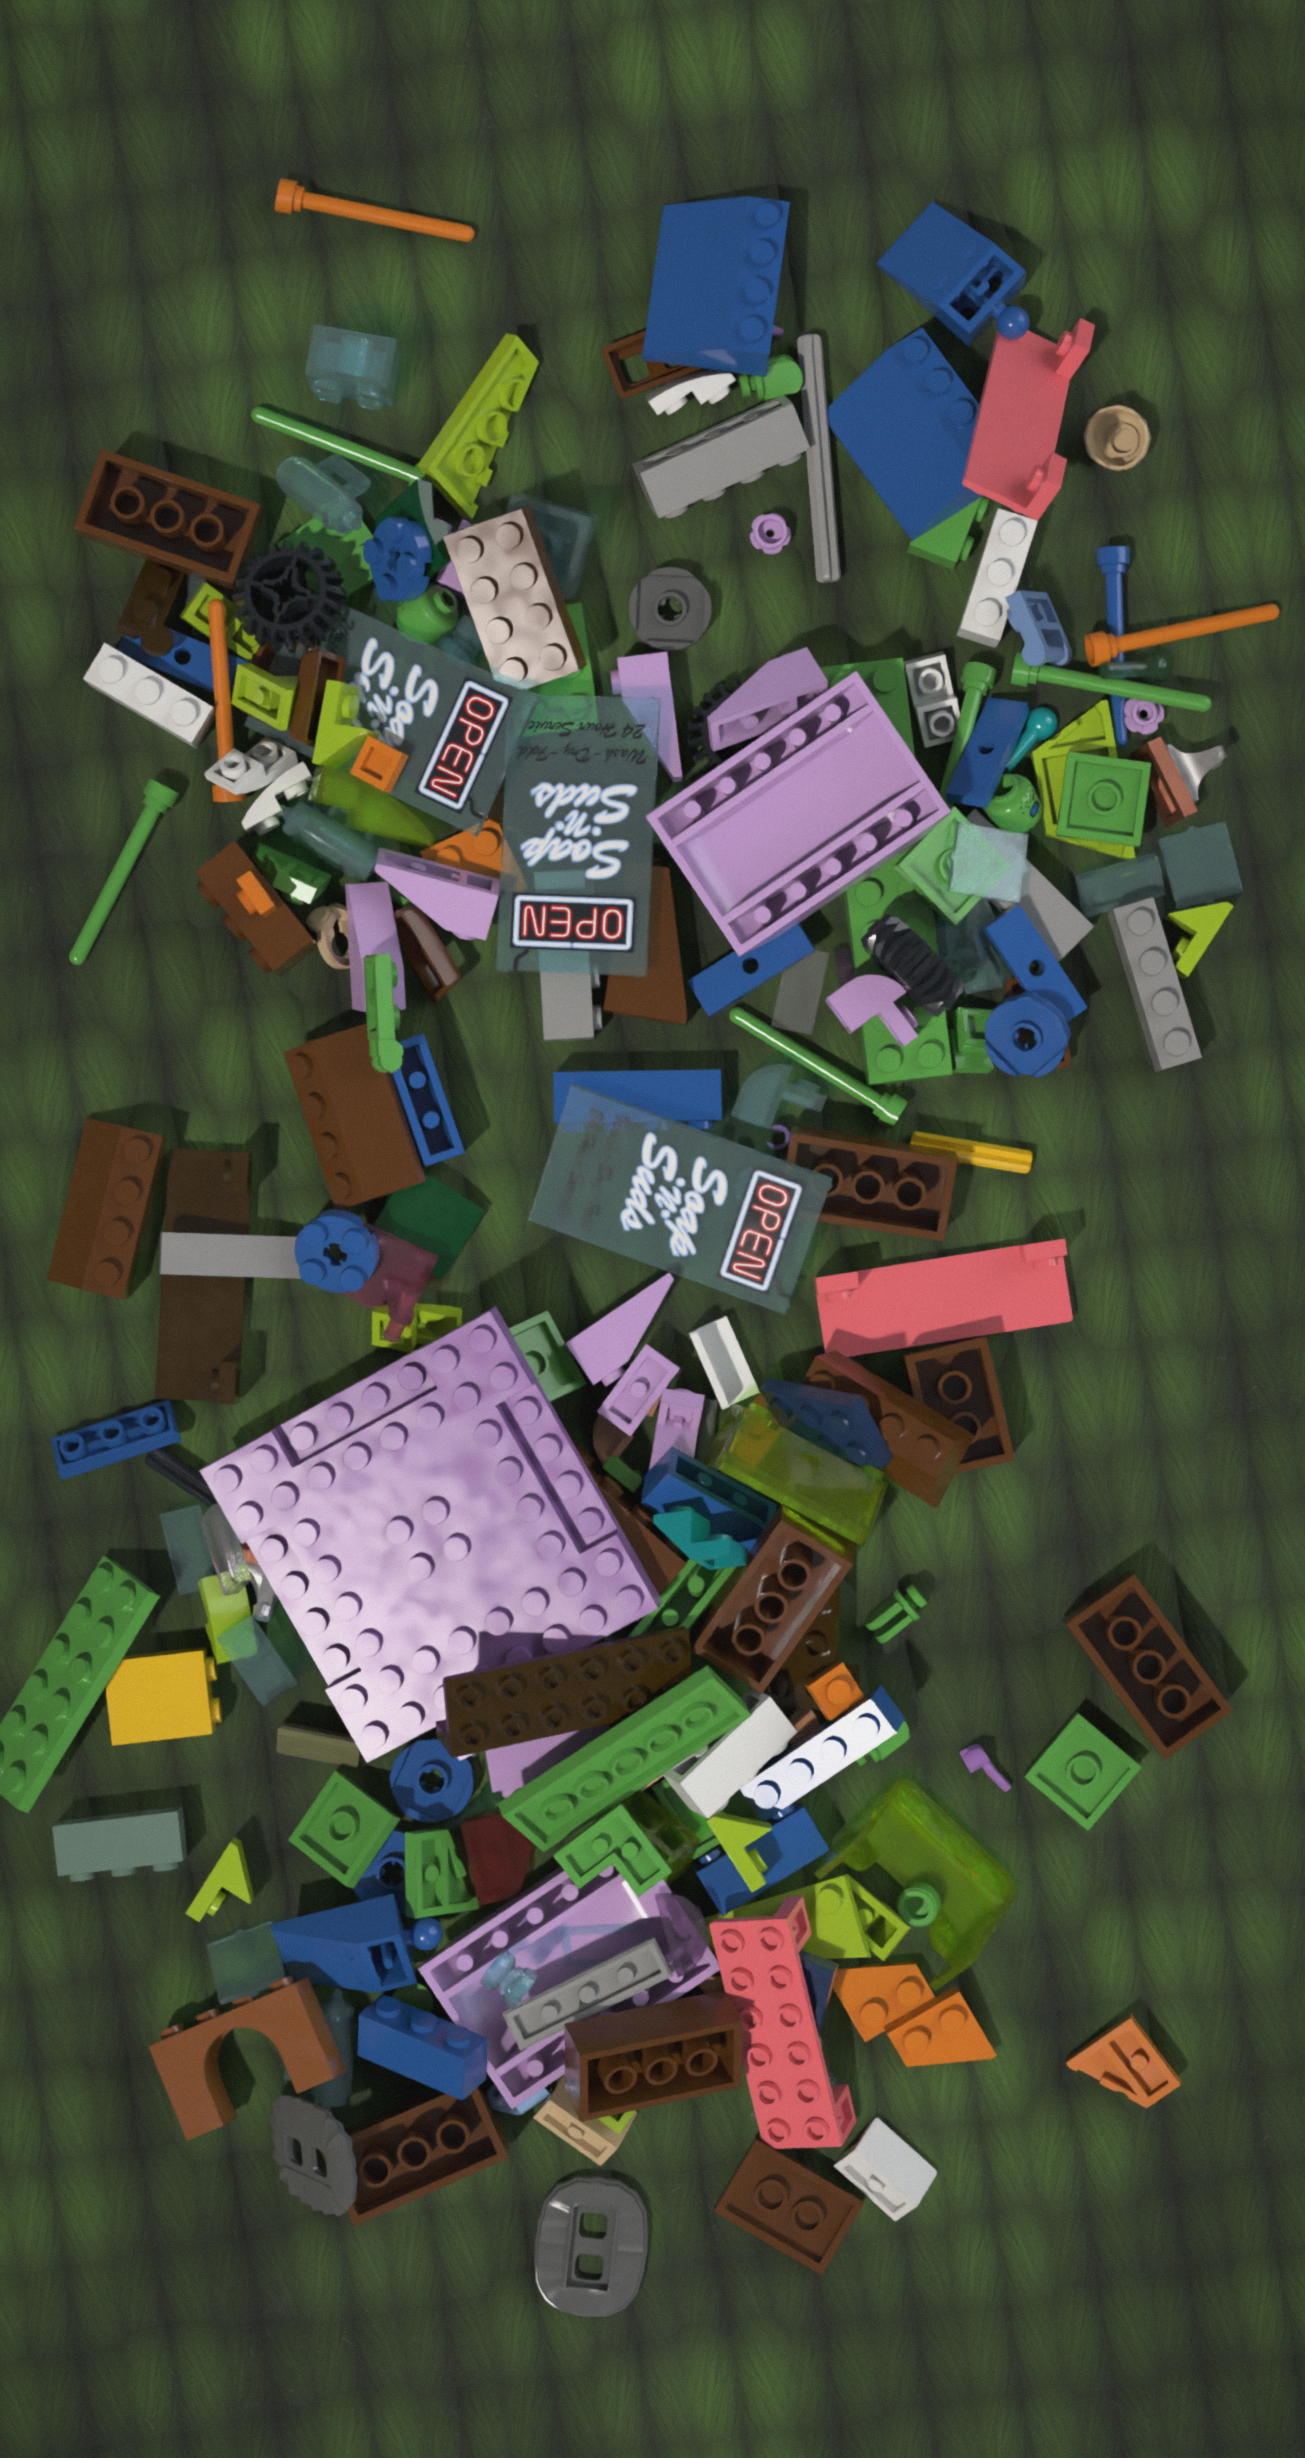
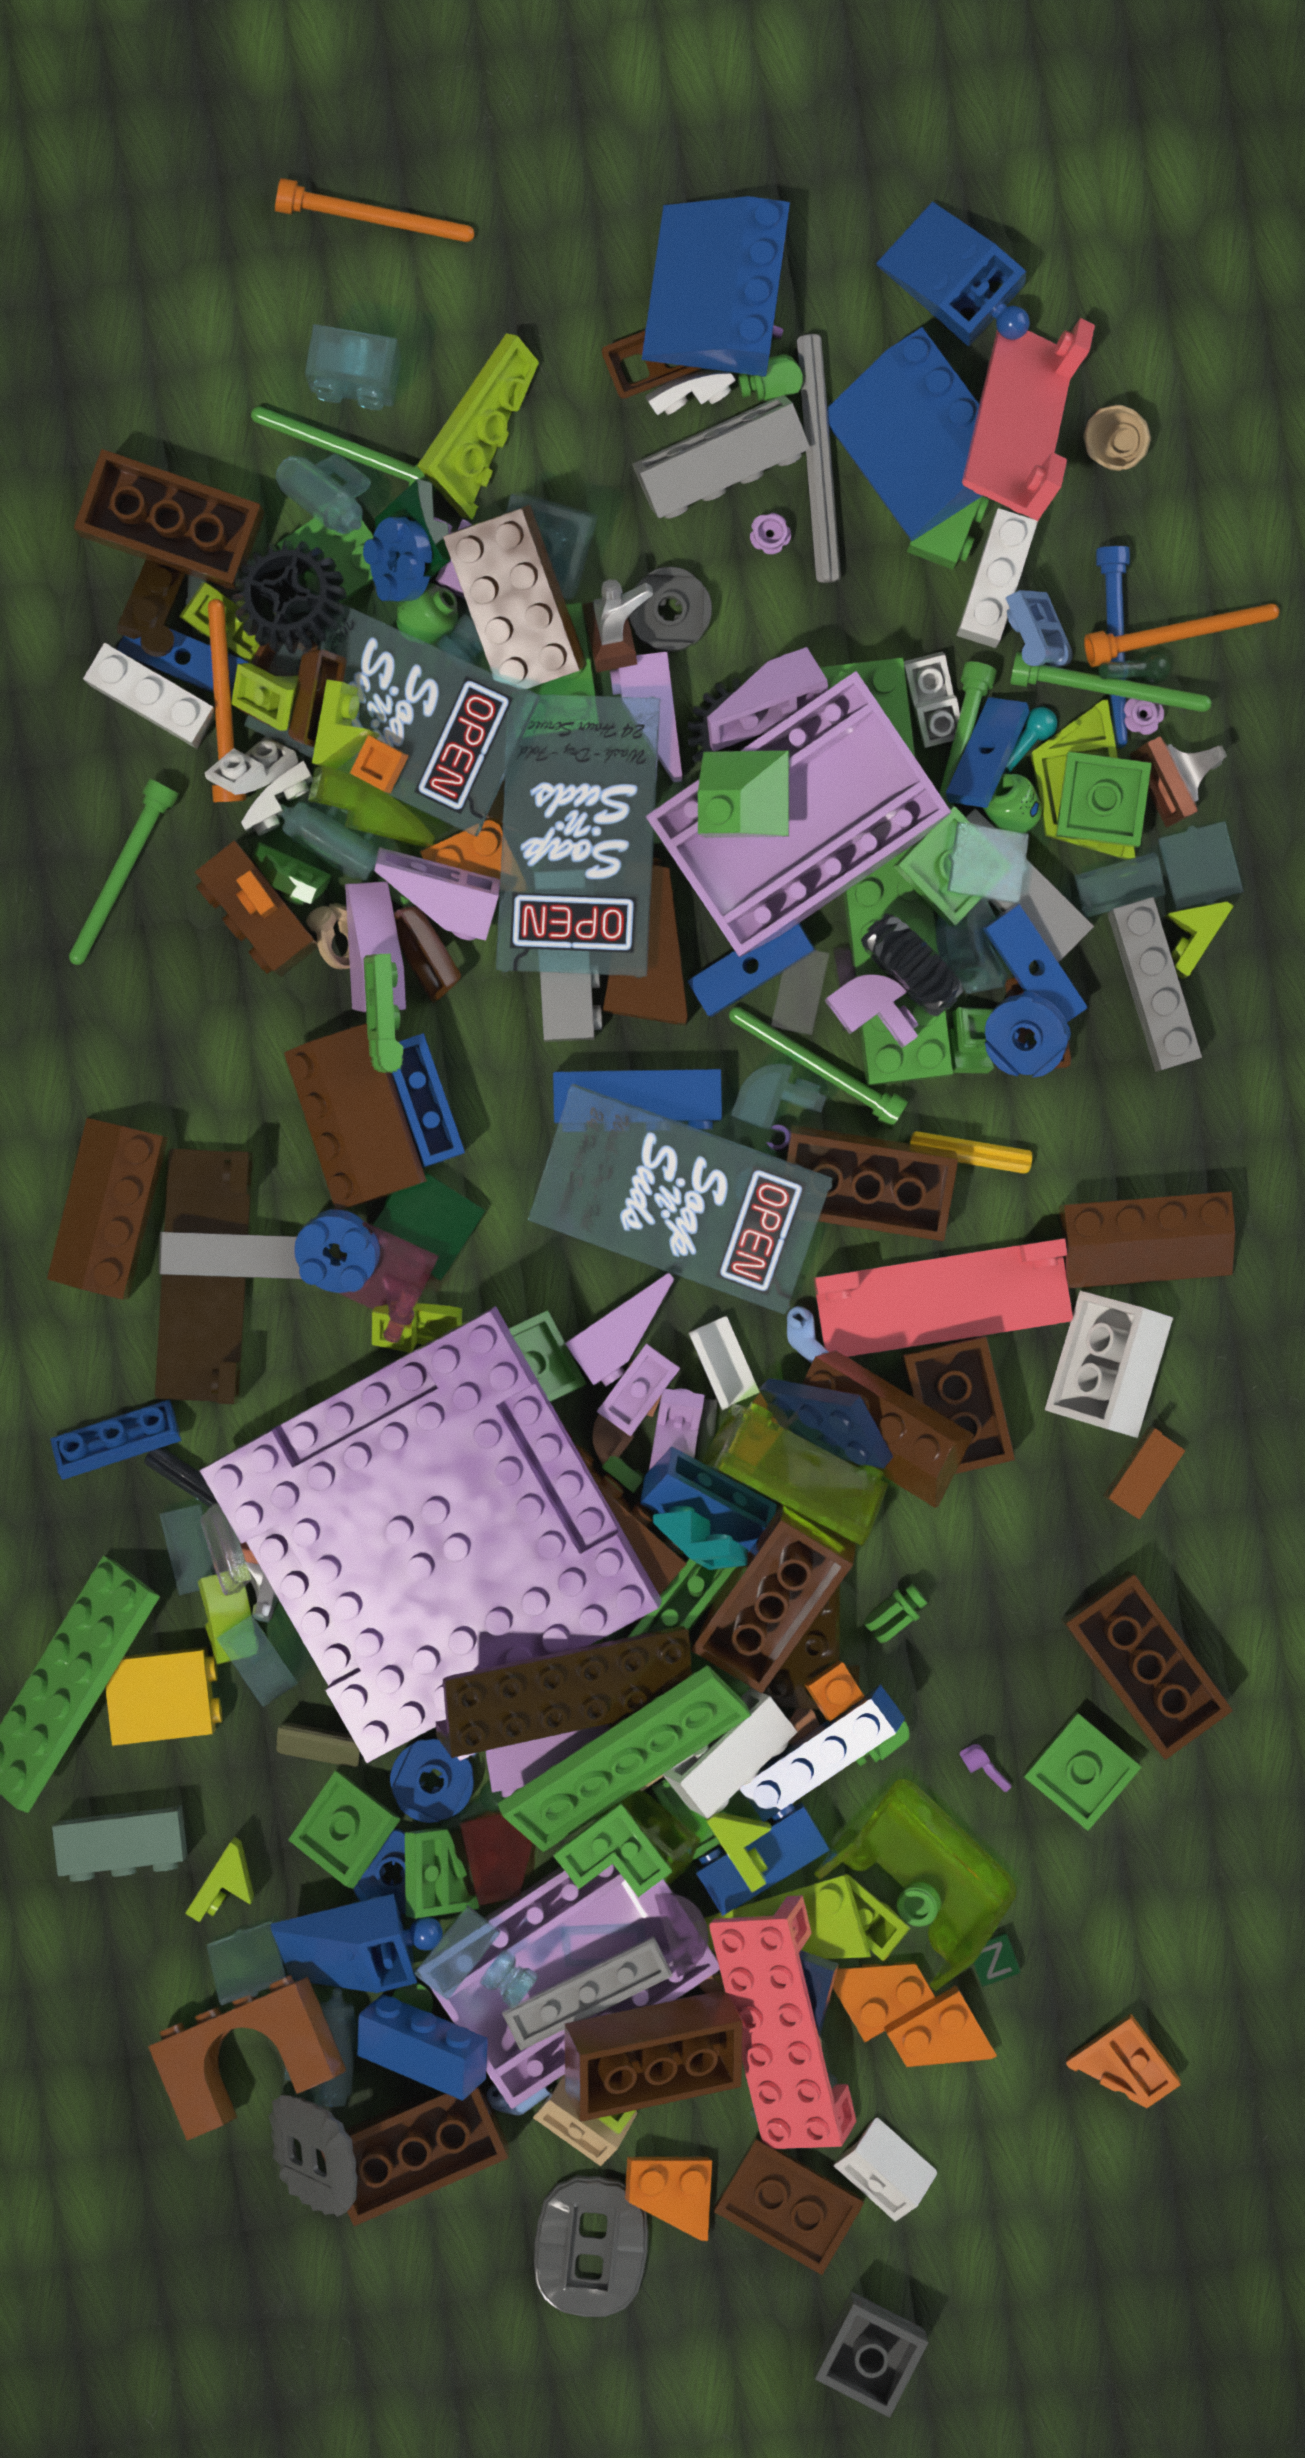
(457, 1952): none -> clear light blue tile
(609, 625): none -> piece
(672, 2190): none -> orange wing
(744, 794): none -> bright green slope
(802, 1333): none -> light blue arm
(870, 2354): none -> dark grey brick
(996, 1960): none -> dark green tile
(1109, 1363): none -> white slope
(1144, 1472): none -> dark orange panel
(1148, 1239): none -> reddish brown slope

